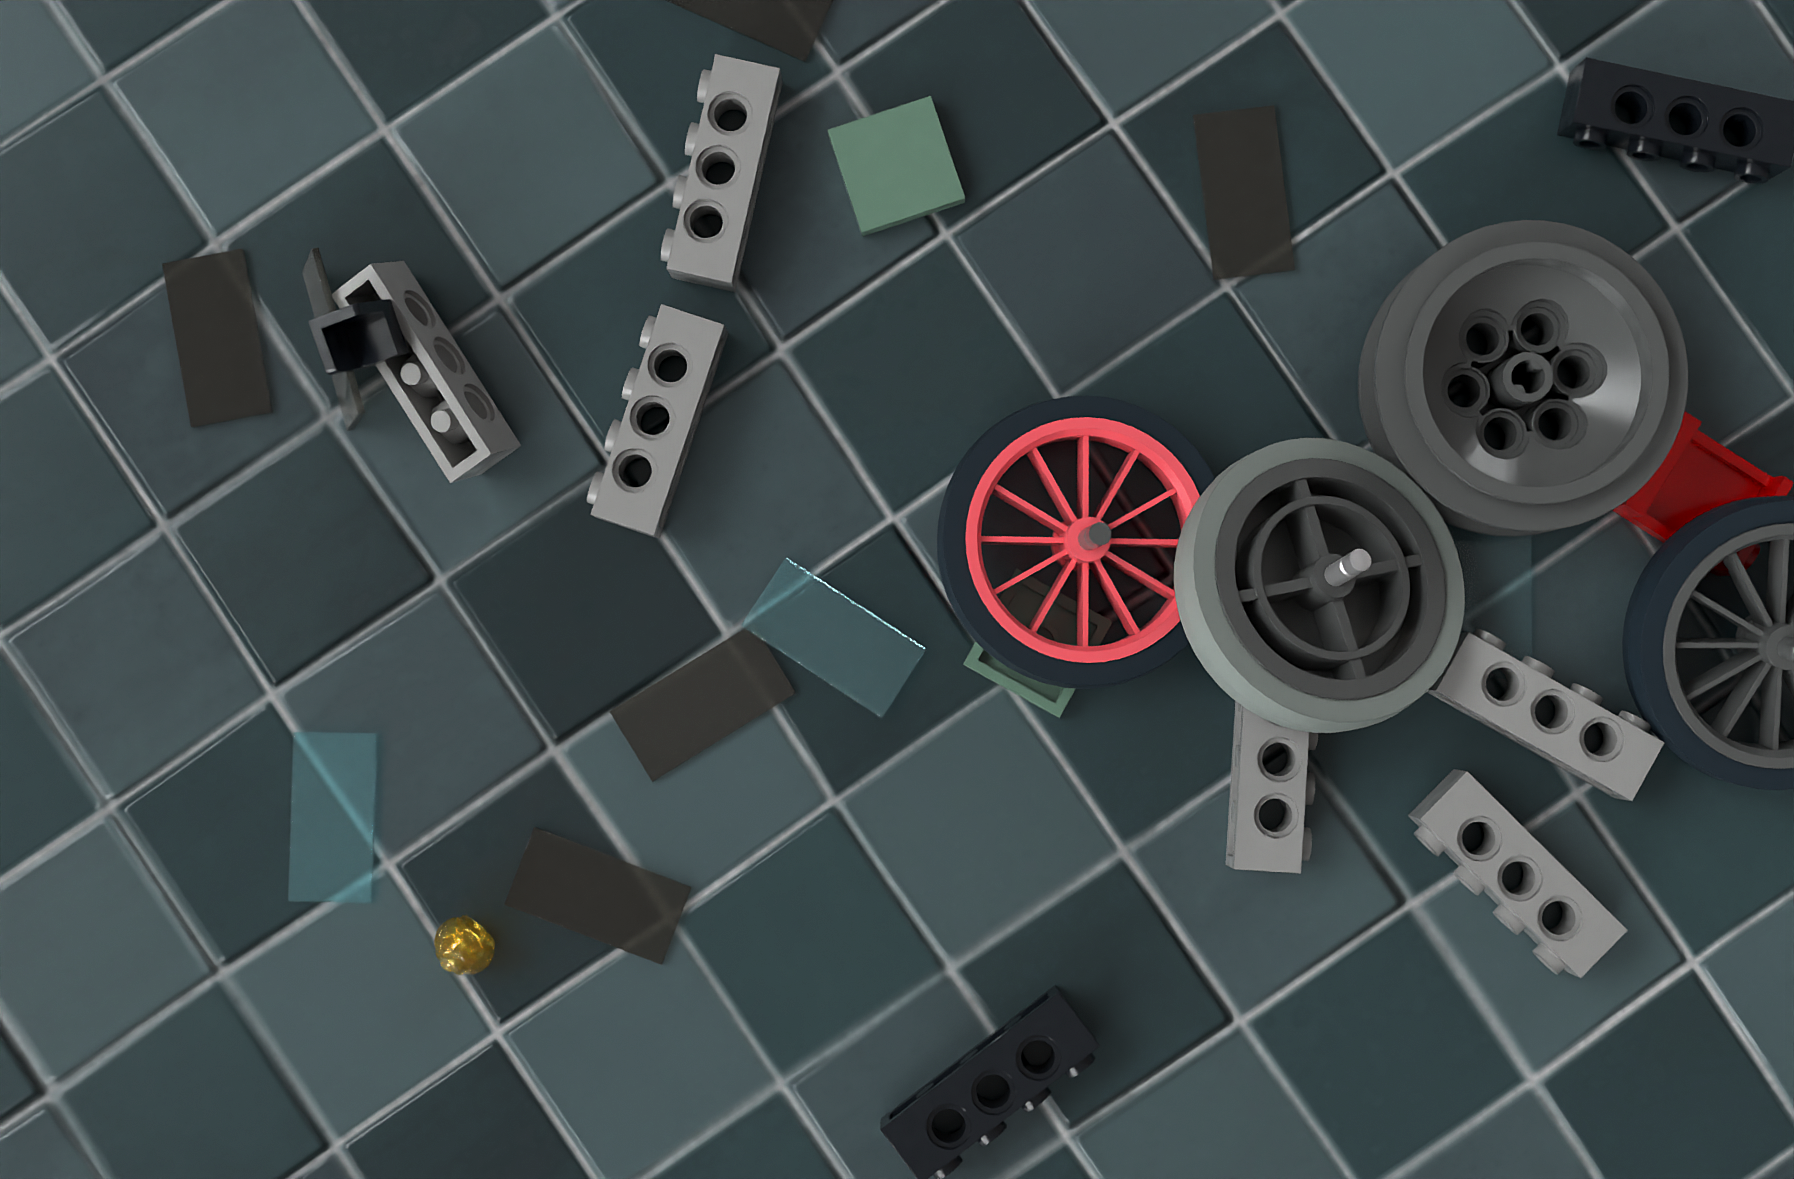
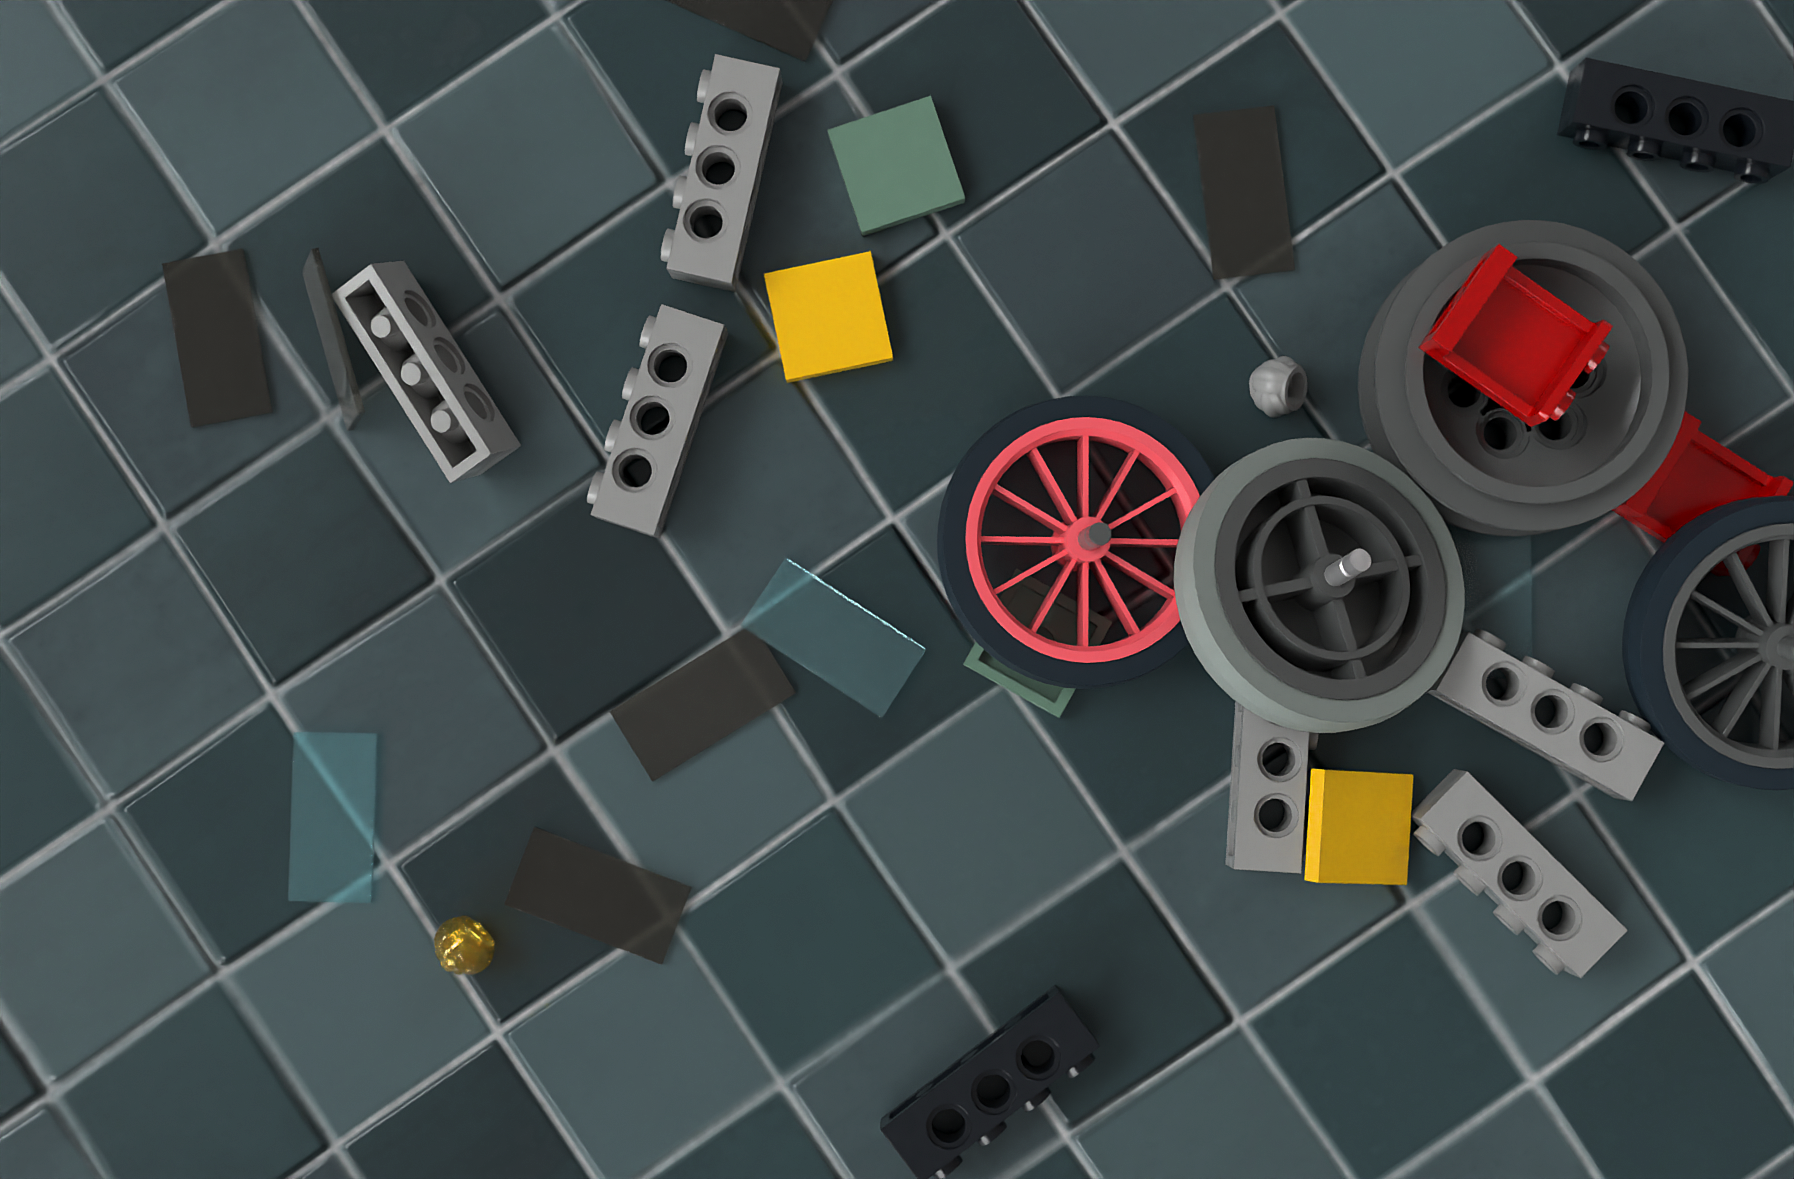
(358, 336): black panel -> none
(828, 317): none -> yellow tile
(1278, 386): none -> light grey piece
(1358, 827): none -> yellow tile
(1516, 340): none -> red panel

